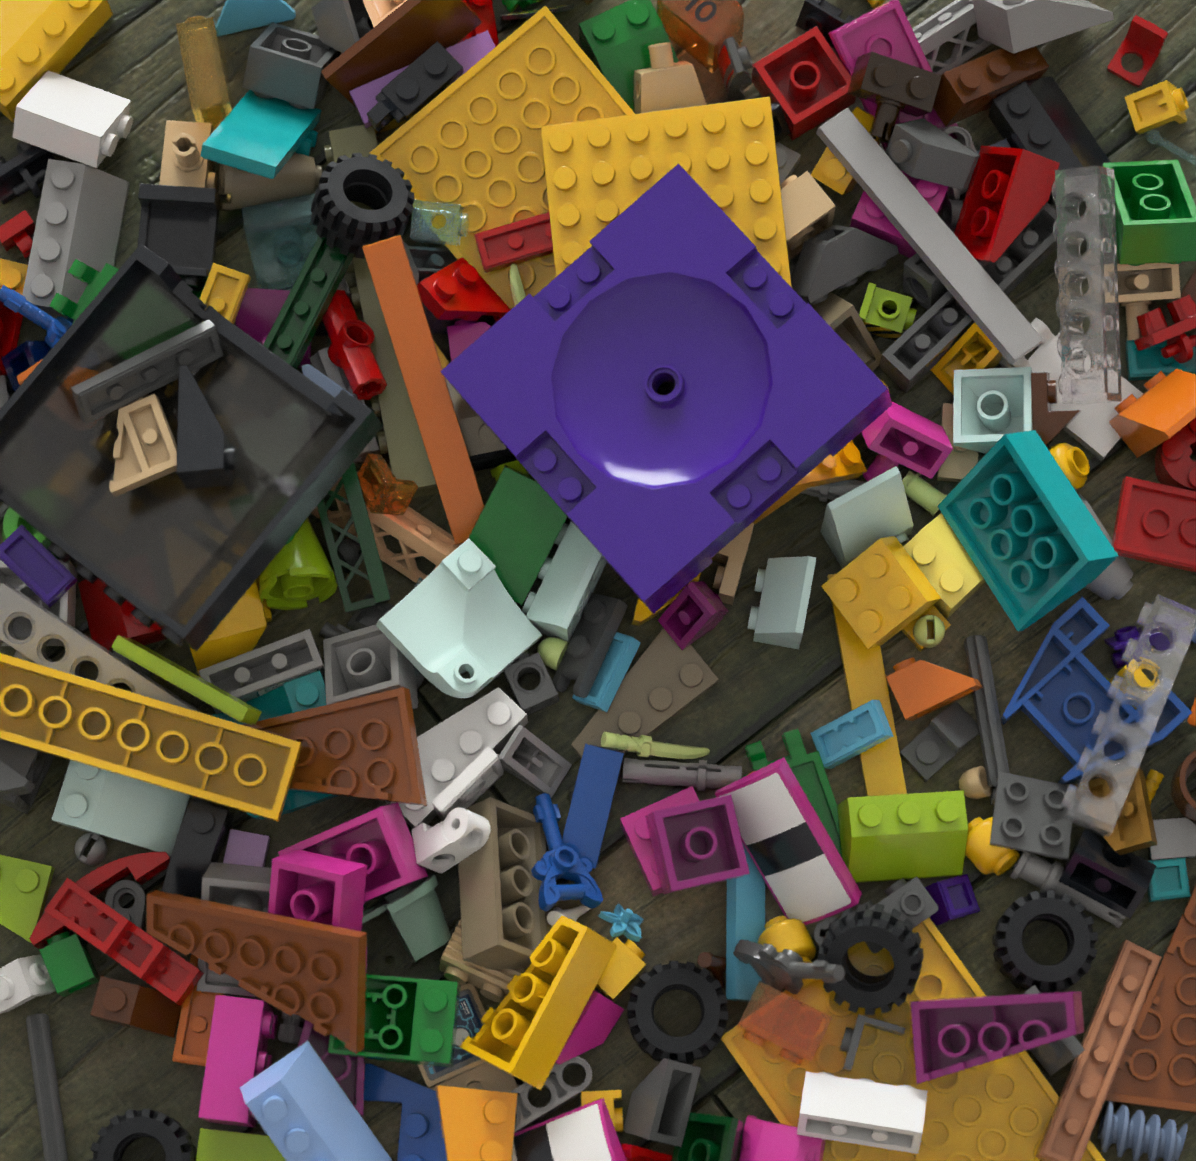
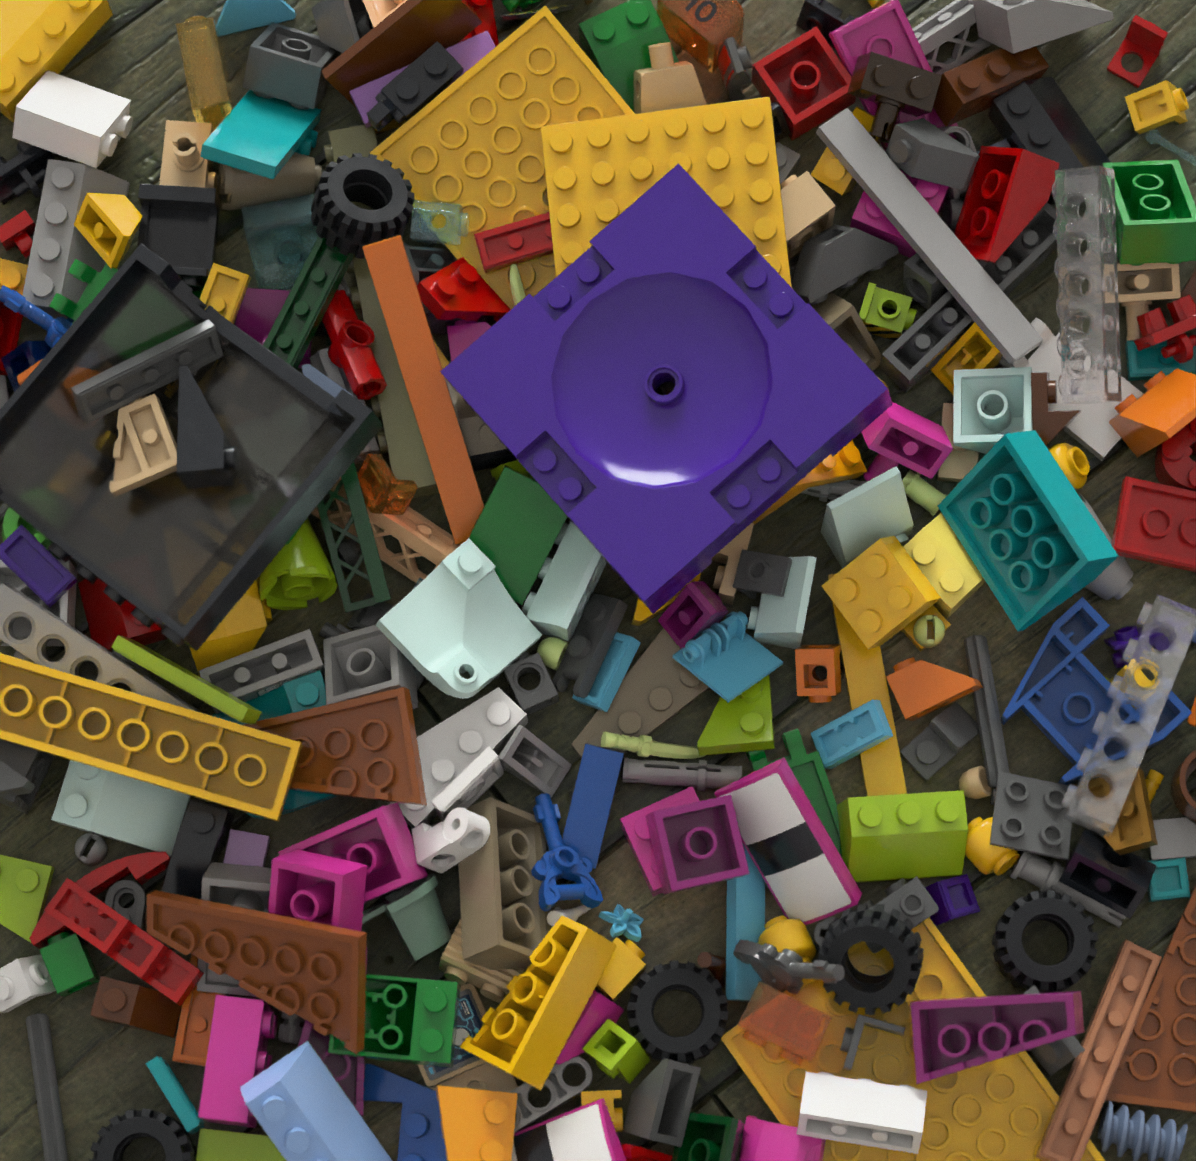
(108, 225): none -> yellow slope
(175, 1094): none -> teal tile
(616, 1052): none -> lime brick
(728, 657): none -> medium azure hinge
(741, 723): none -> lime wing
(761, 574): none -> dark grey bracket
(808, 684): none -> orange brick

